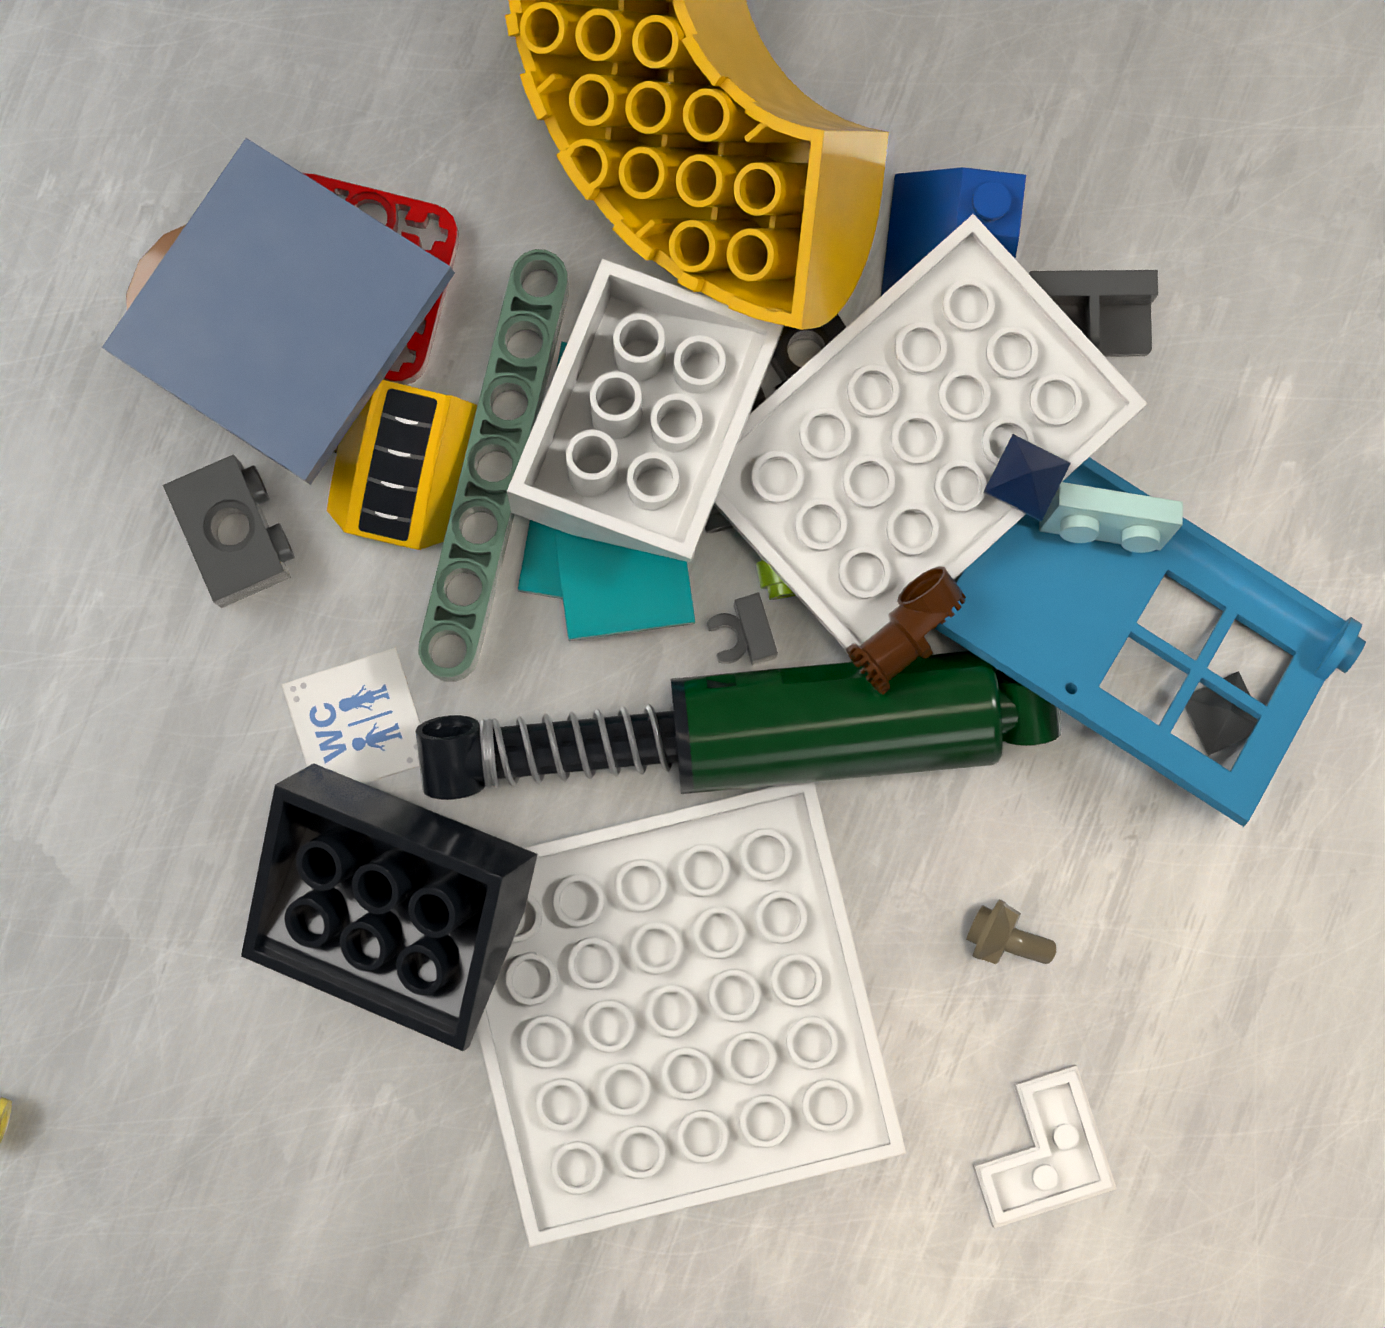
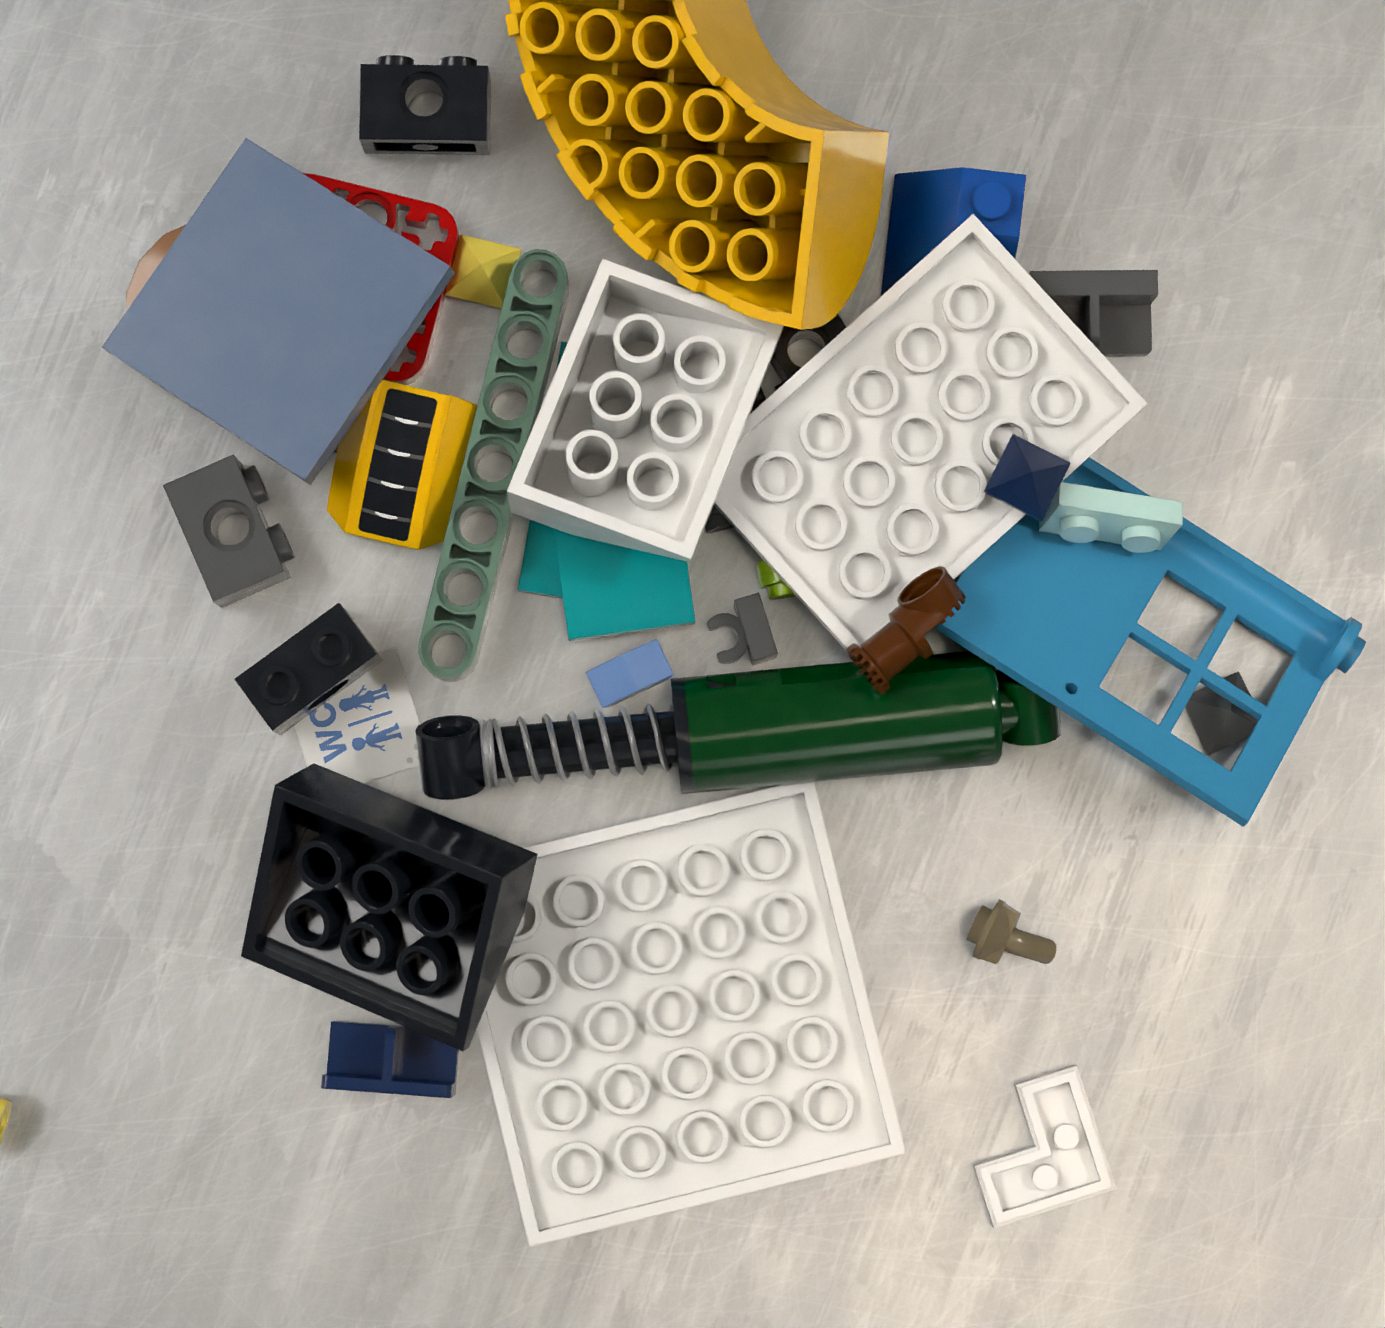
(308, 669): none -> black brick
(389, 1061): none -> dark blue panel
(455, 129): none -> black brick
(481, 271): none -> light yellow slope
(630, 674): none -> medium blue piece

